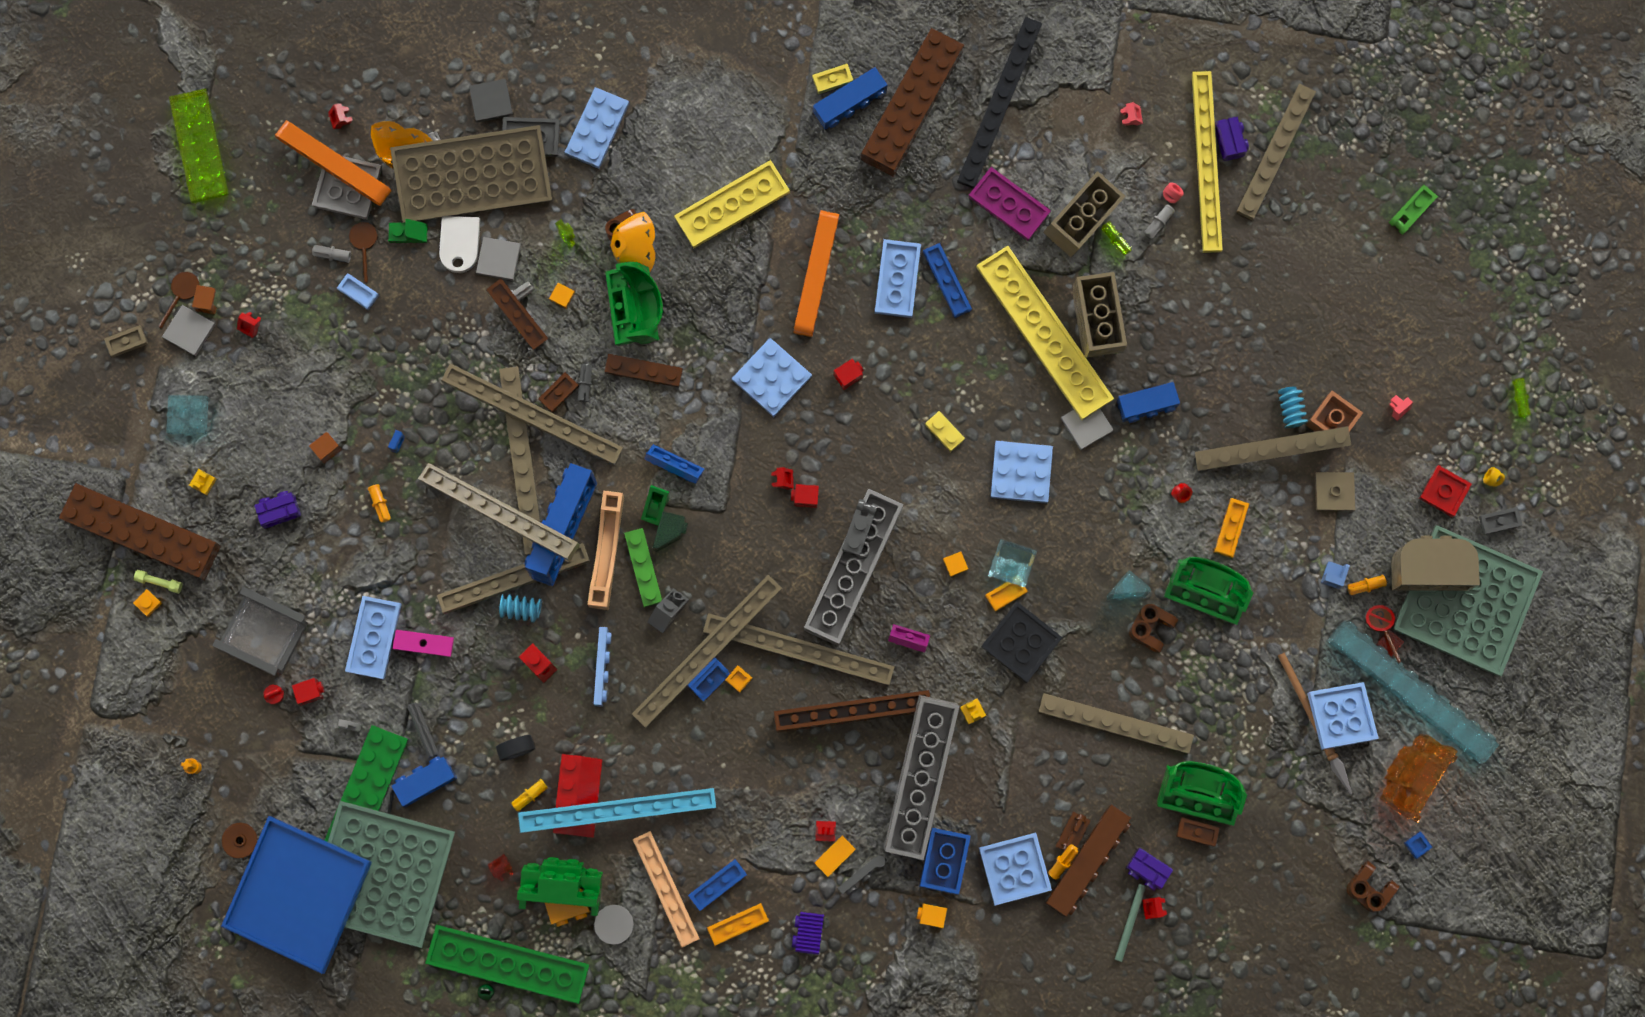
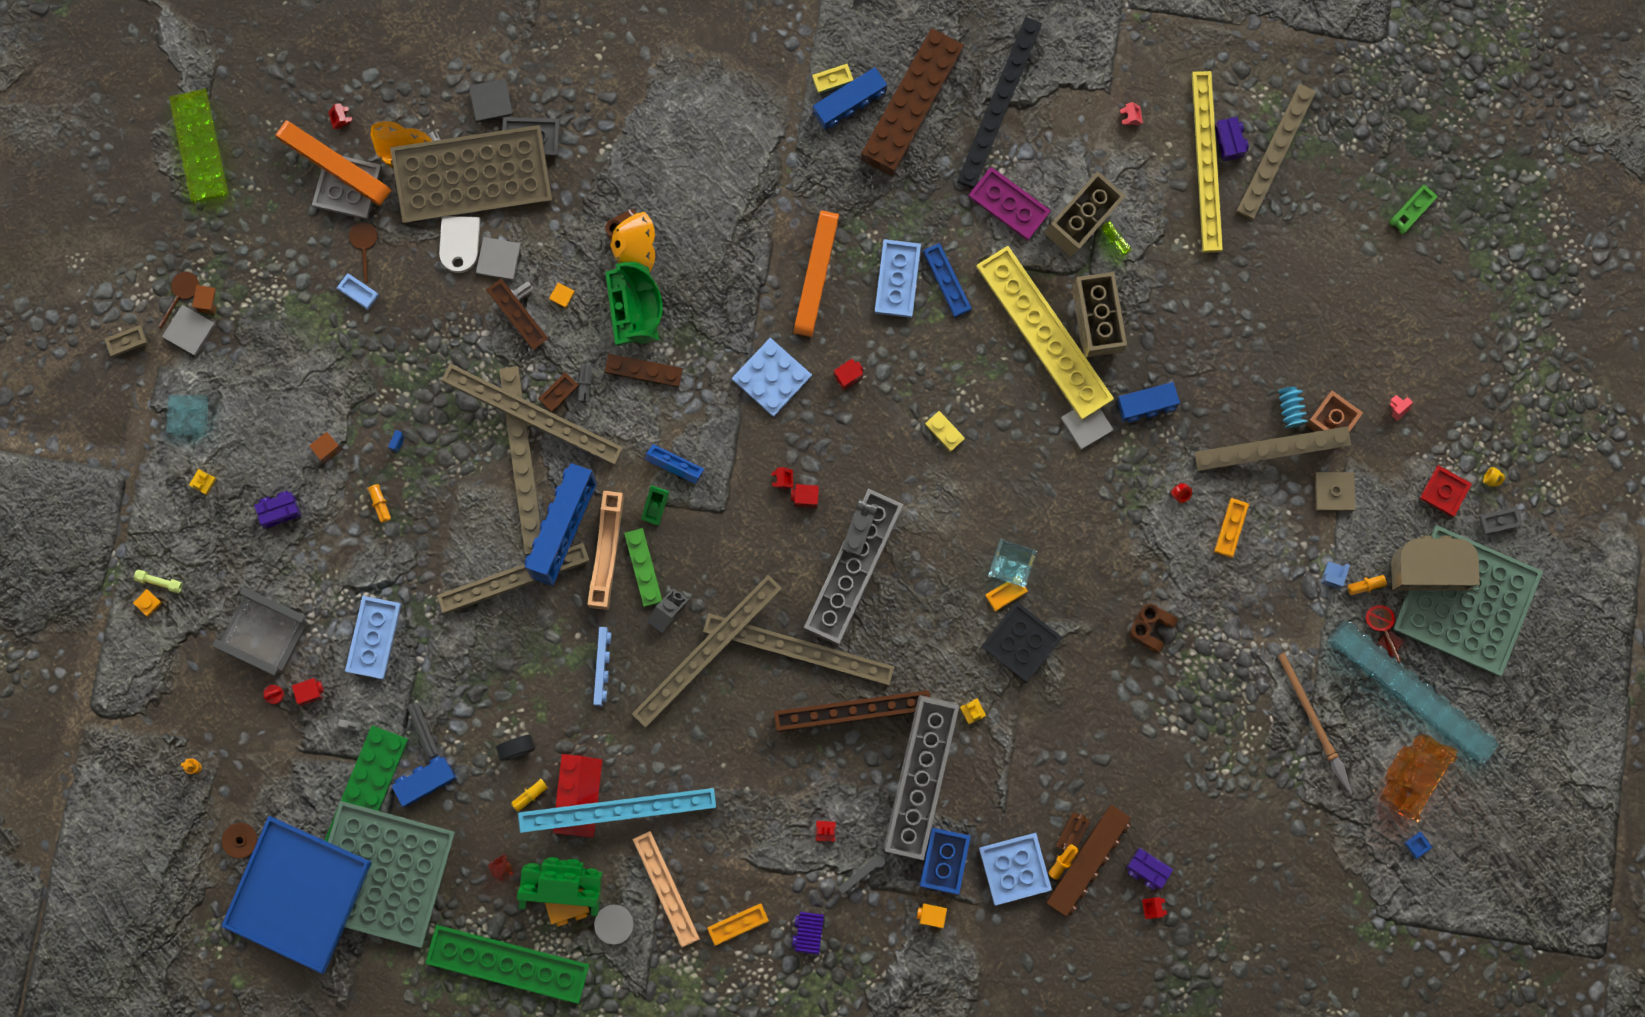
(140, 531): reddish brown brick -> none
(248, 325): red tile -> none
(331, 253): light grey axle -> none
(408, 232): green slope -> none
(412, 642): dark pink tile -> none
(487, 987): dark green hinge -> none
(499, 512): dark tan plate -> none
(519, 608): medium azure piece -> none
(538, 663): red torso -> none
(565, 232): clear neon green plate -> none
(597, 127): light blue plate -> none
(669, 530): clear green slope -> none
(709, 679): blue hinge -> none
(717, 885): blue plate -> none
(732, 204): light yellow plate -> none
(738, 679): light orange tile -> none
(835, 856): light orange tile -> none
(909, 638): magenta plate -> none
(955, 564): light orange tile -> none
(1021, 472): light blue plate -> none
(1116, 723): dark tan plate -> none
(1129, 587): clear light blue slope -> none
(1130, 922): sand green bar -> none
(1159, 221): light grey axle -> none
(1173, 191): coral tile -> none
(1197, 832): reddish brown plate -> none
(1204, 779): green piece -> none
(1215, 578): green piece -> none
(1342, 716): light blue plate -> none
(1368, 892): reddish brown piece -> none
(1521, 397): clear neon green pin -> none

